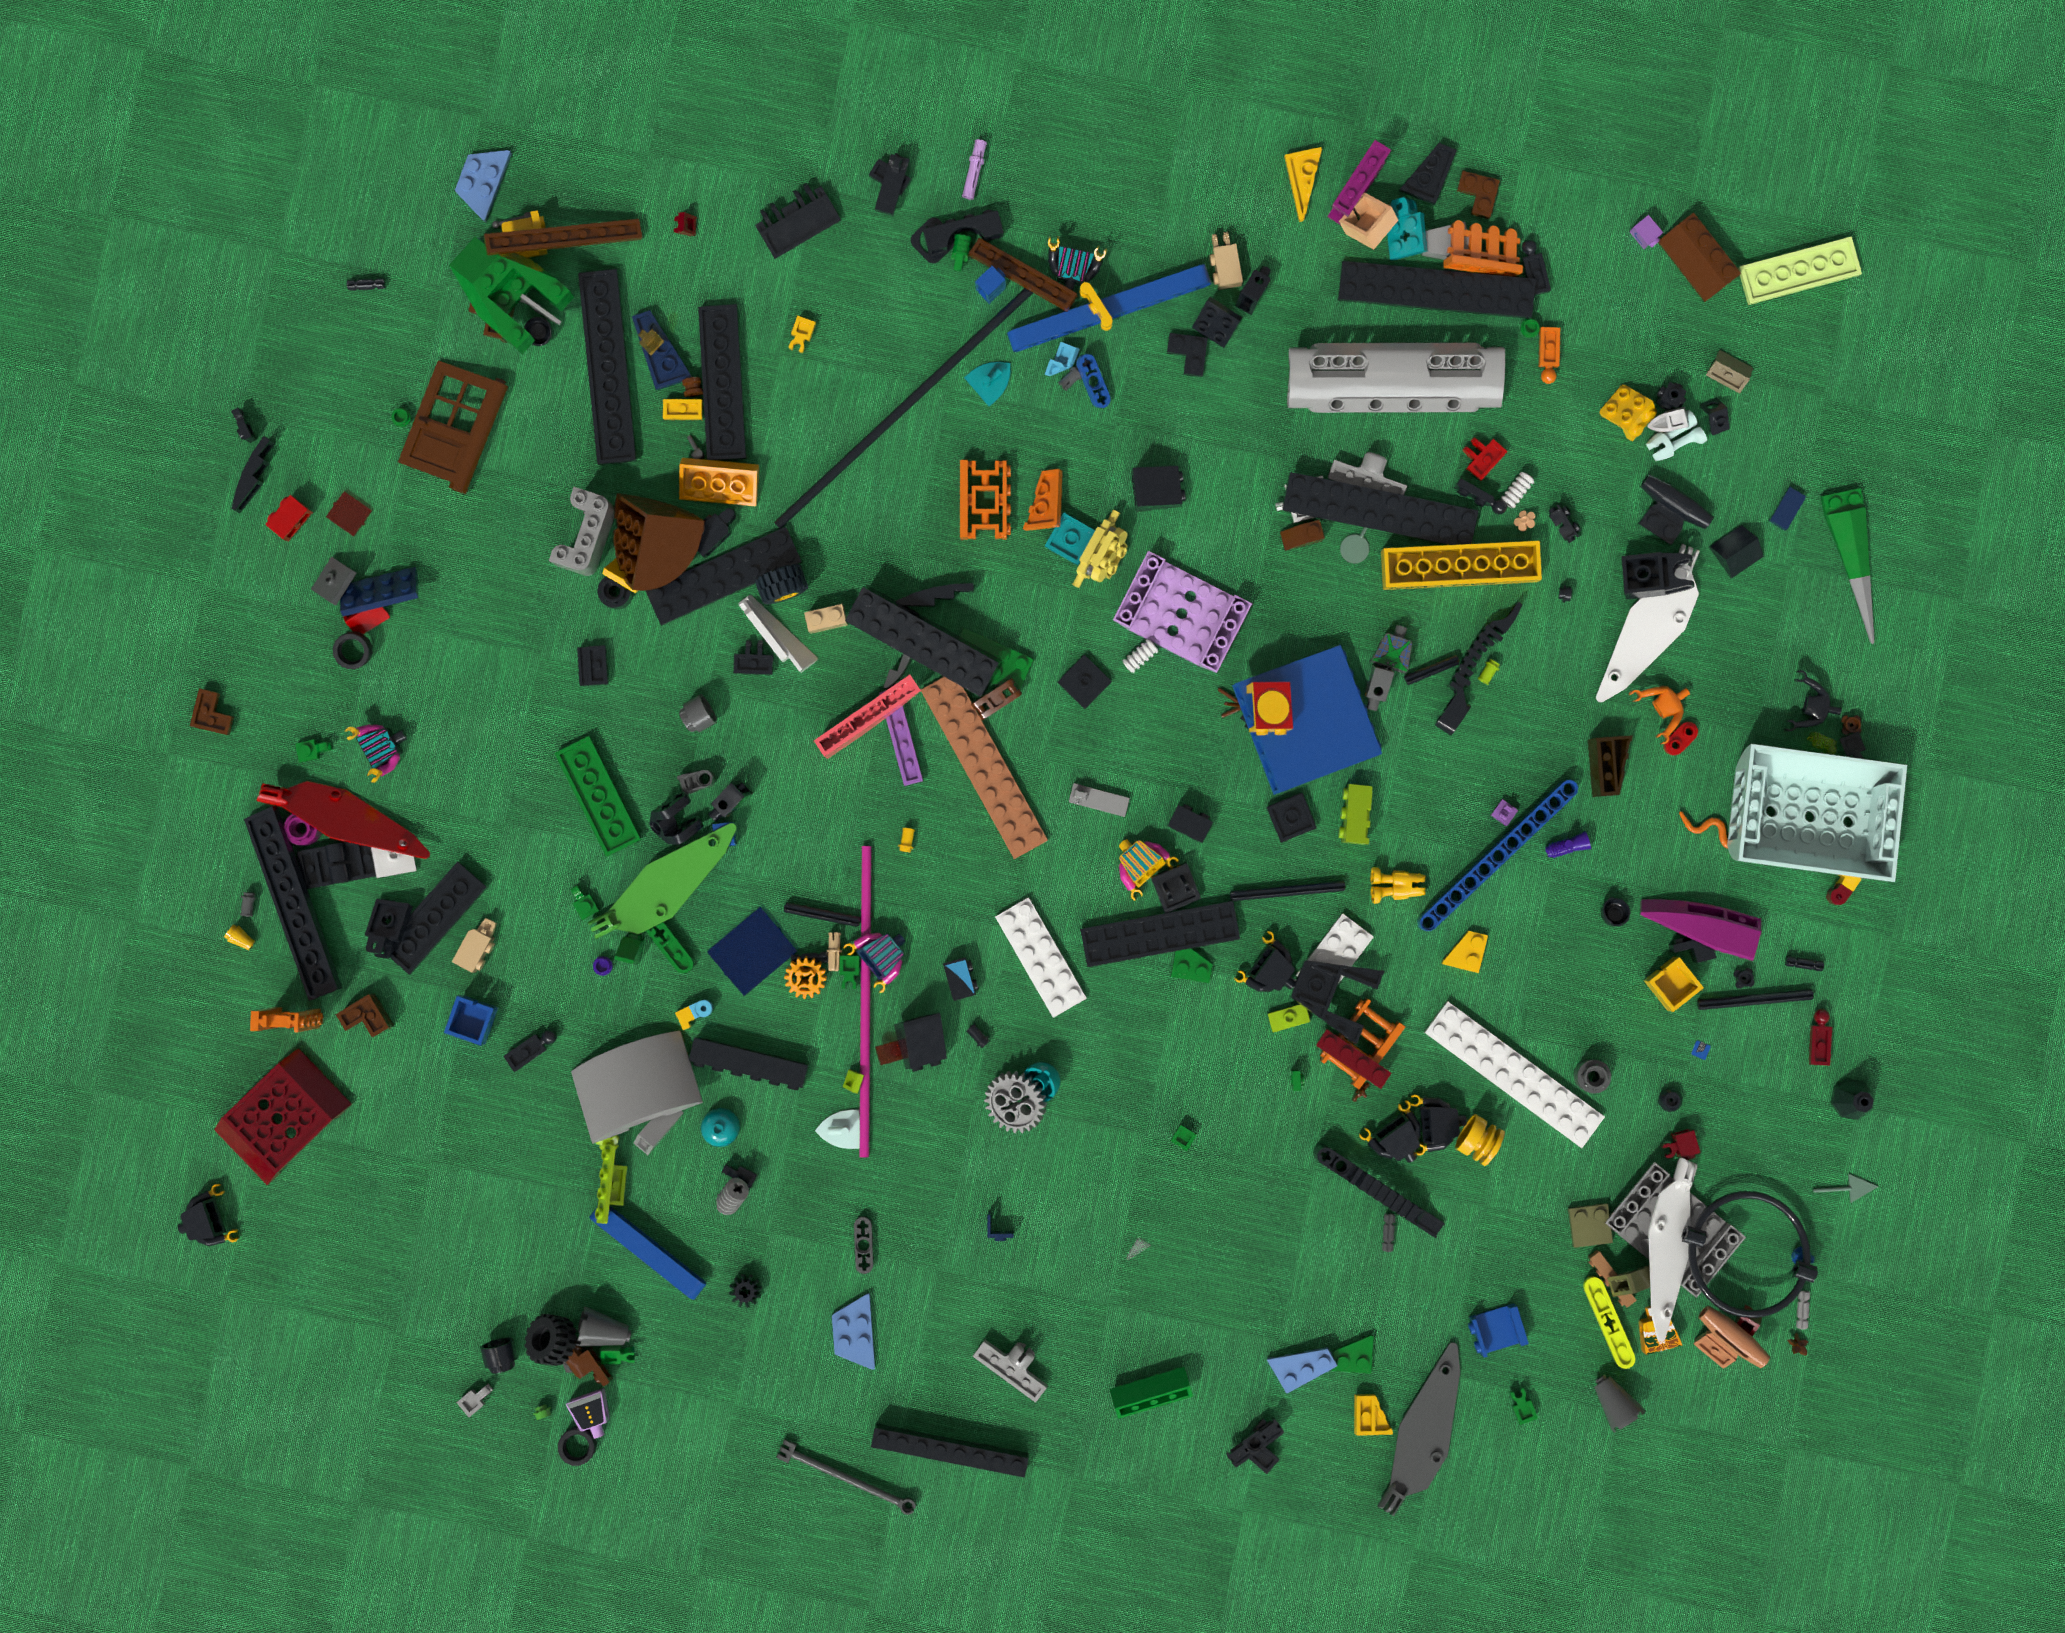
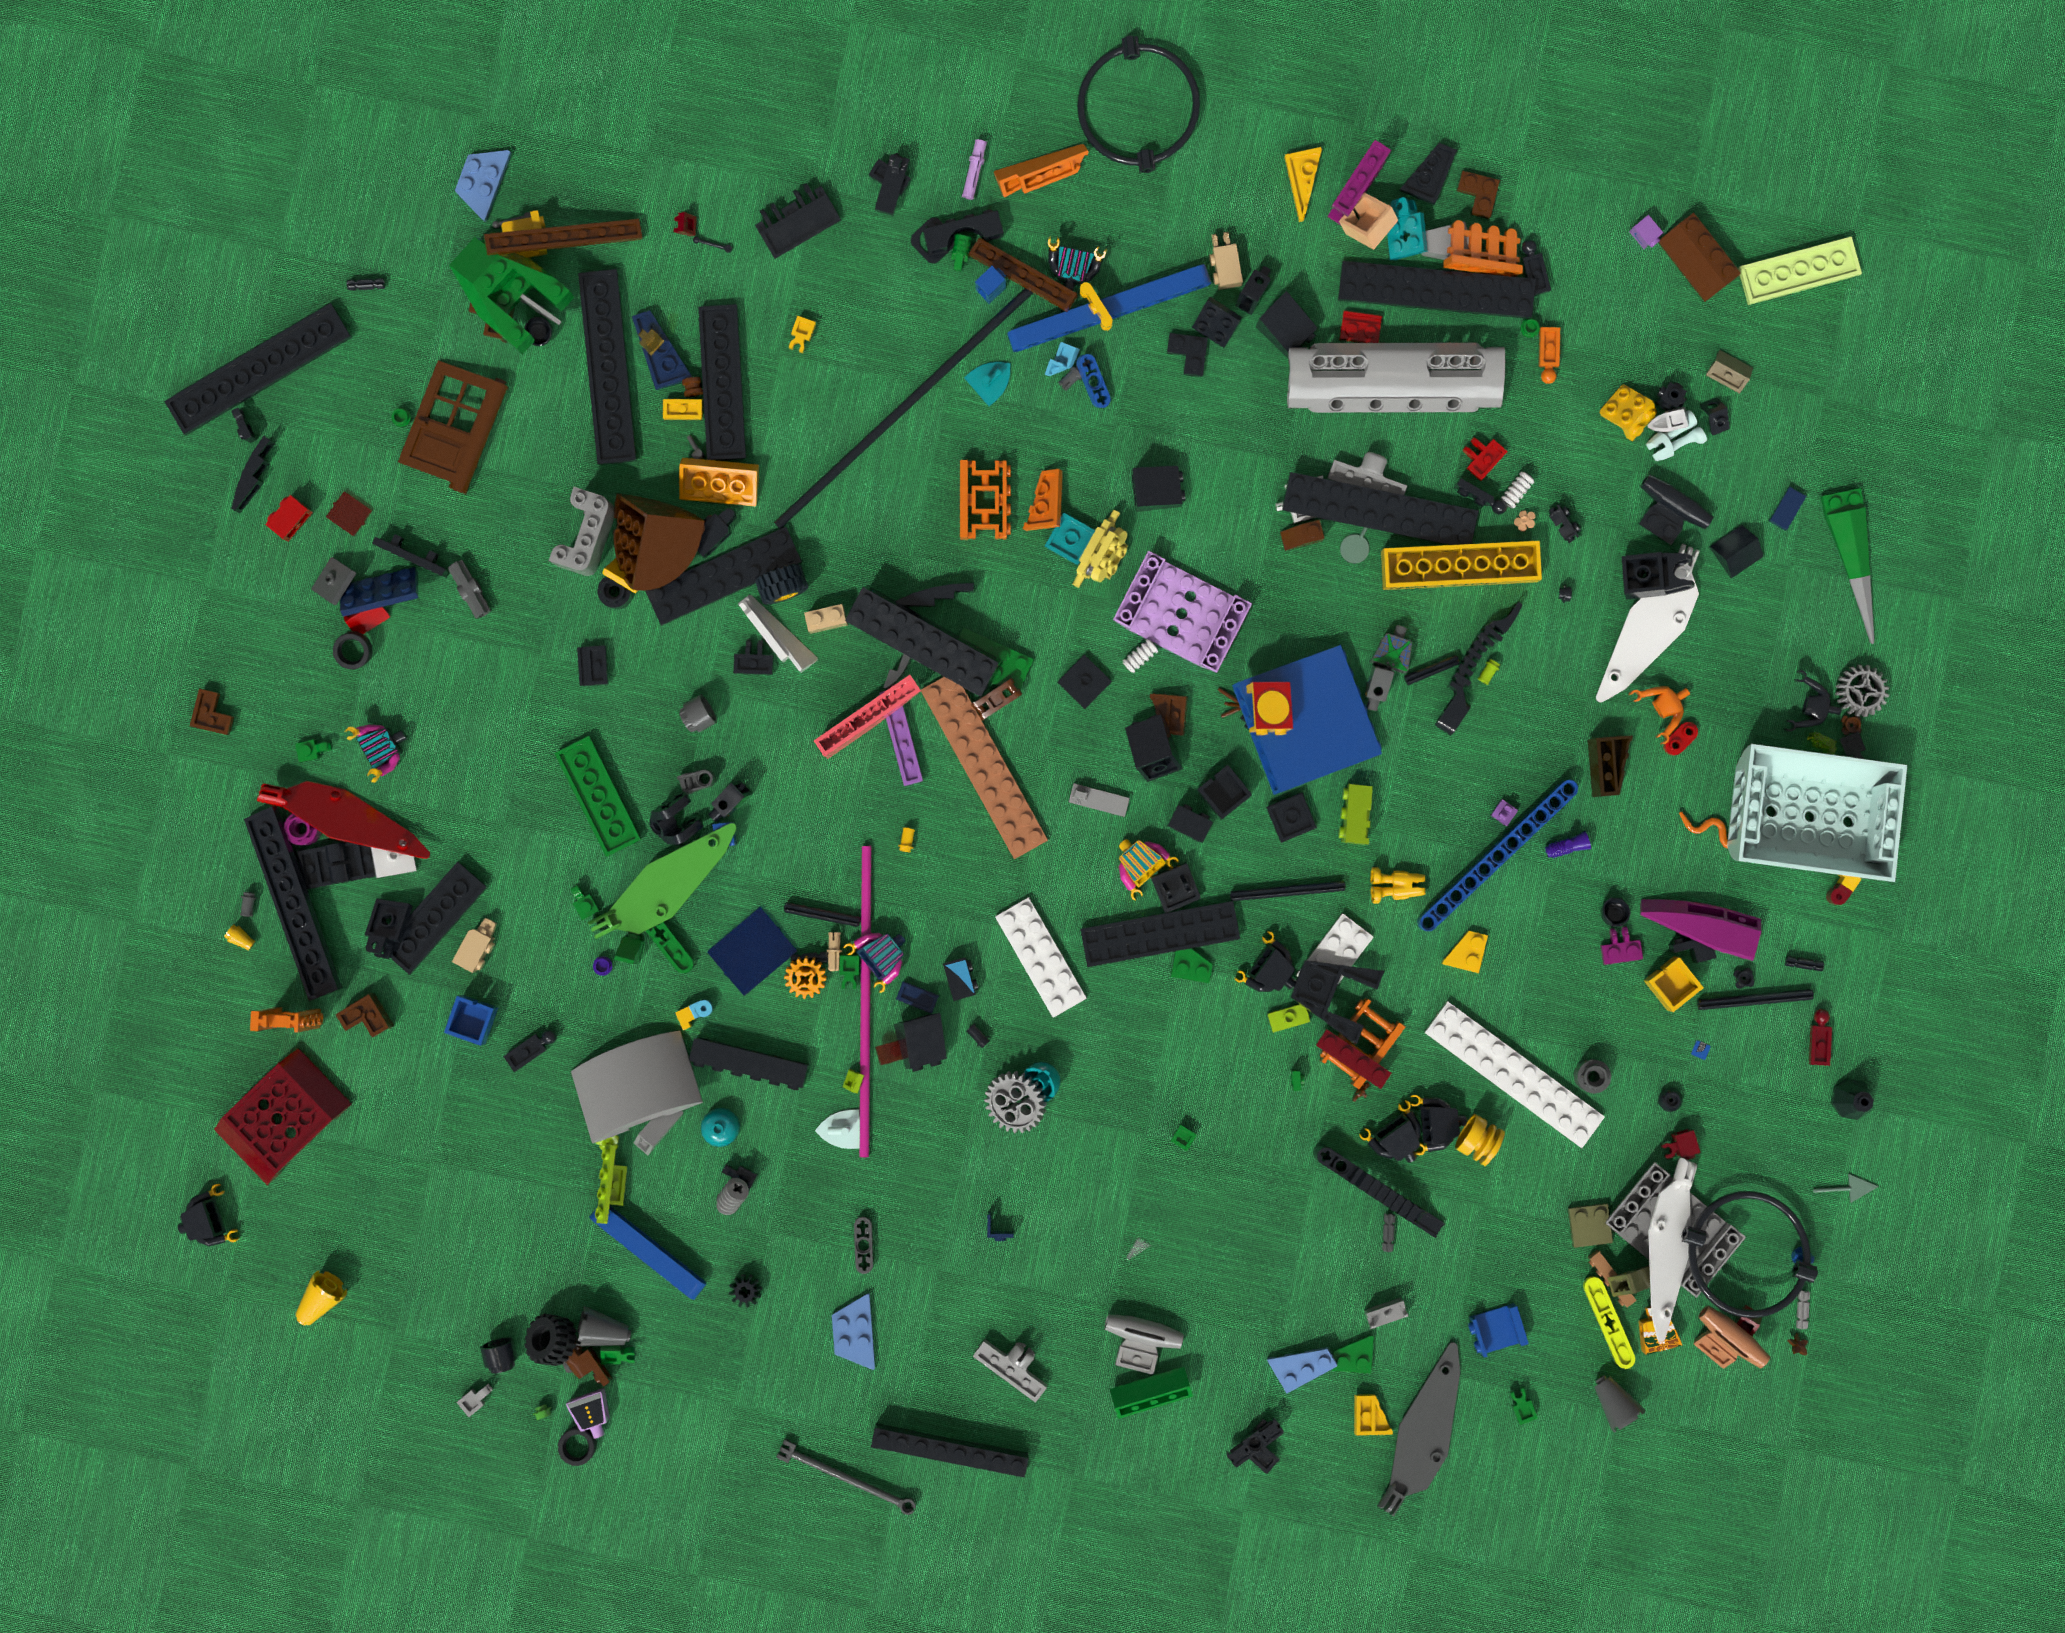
(258, 369): none -> black plate
(320, 1296): none -> yellow cone
(395, 548): none -> black hinge
(469, 589): none -> dark grey piece
(727, 248): none -> black hinge
(917, 997): none -> dark blue tile
(1040, 171): none -> orange wedge
(1131, 50): none -> black piece
(1140, 1342): none -> light grey plate
(1153, 748): none -> black slope
(1173, 711): none -> reddish brown wing
(1224, 792): none -> black piece
(1286, 325): none -> black slope
(1360, 327): none -> red plate
(1386, 1313): none -> light grey hinge
(1622, 951): none -> magenta hinge
(1857, 705): none -> light grey gear

